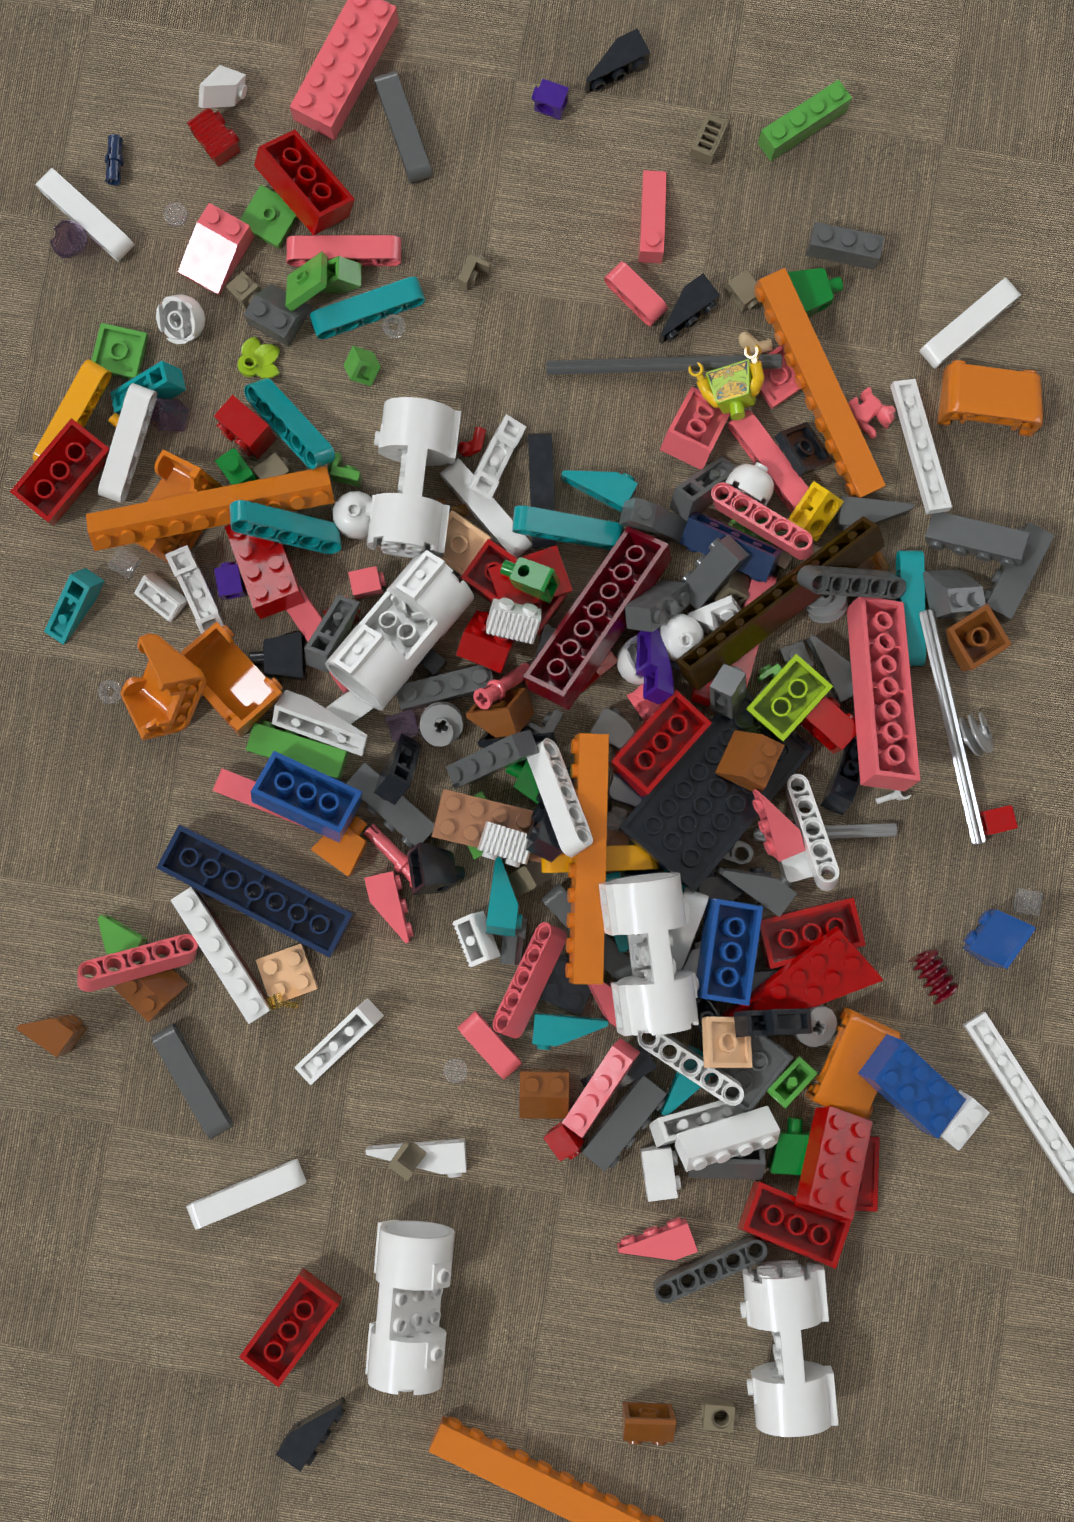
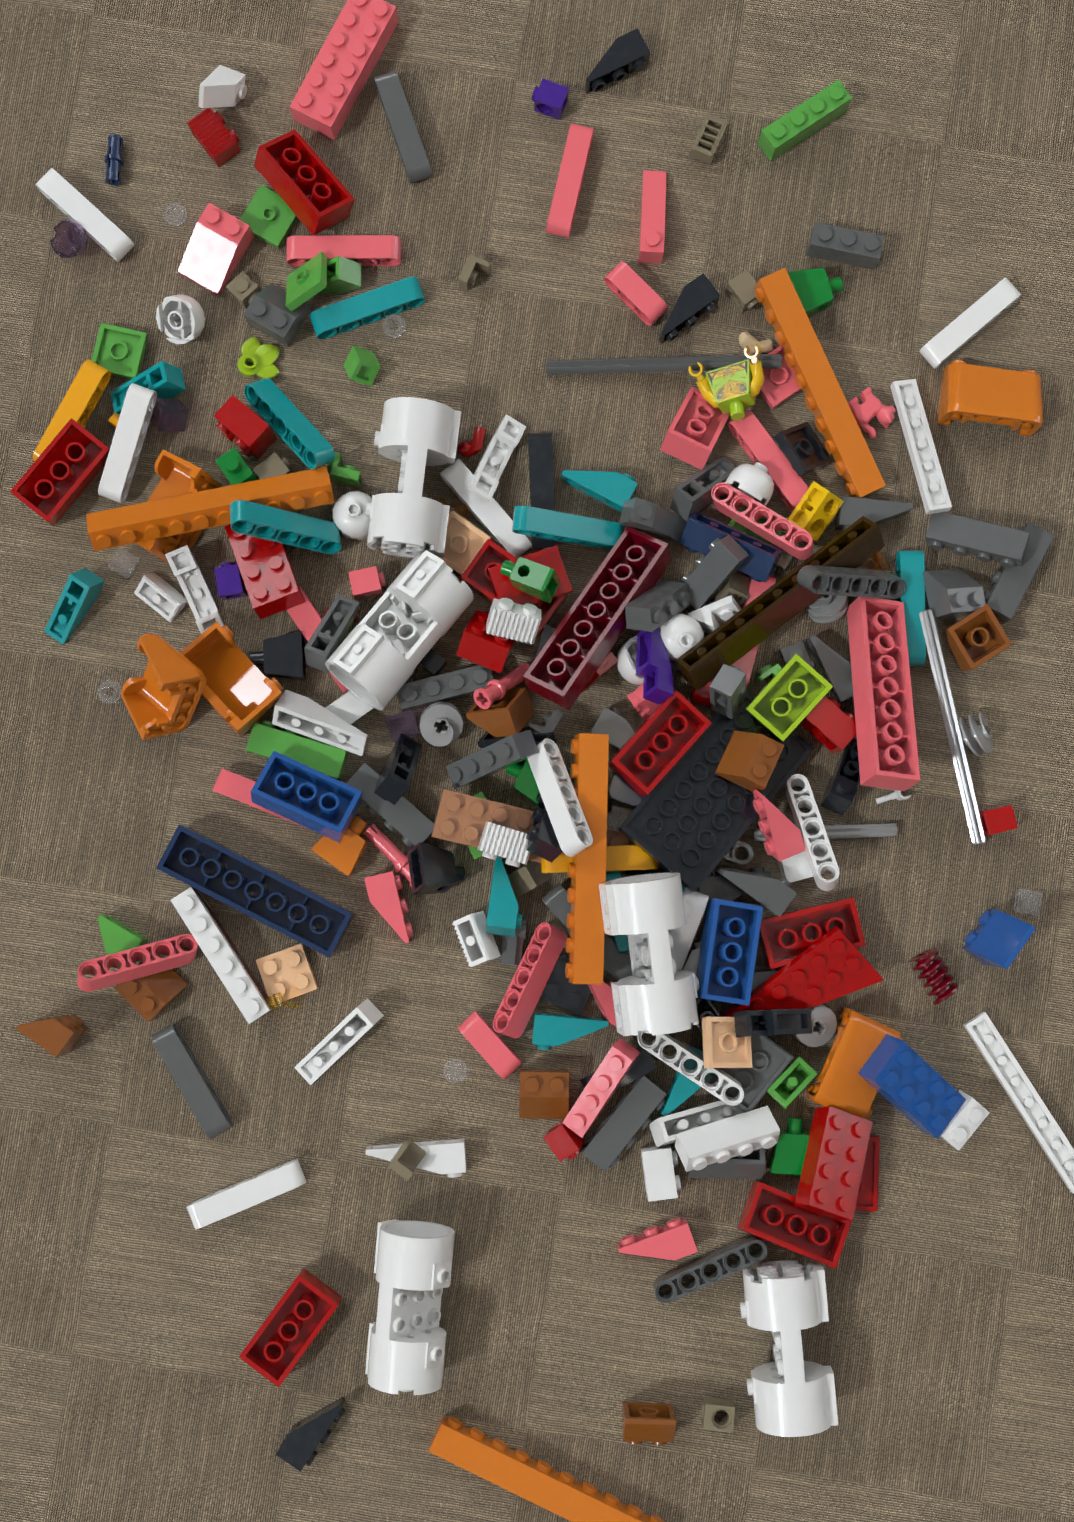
(569, 180): none -> coral beam

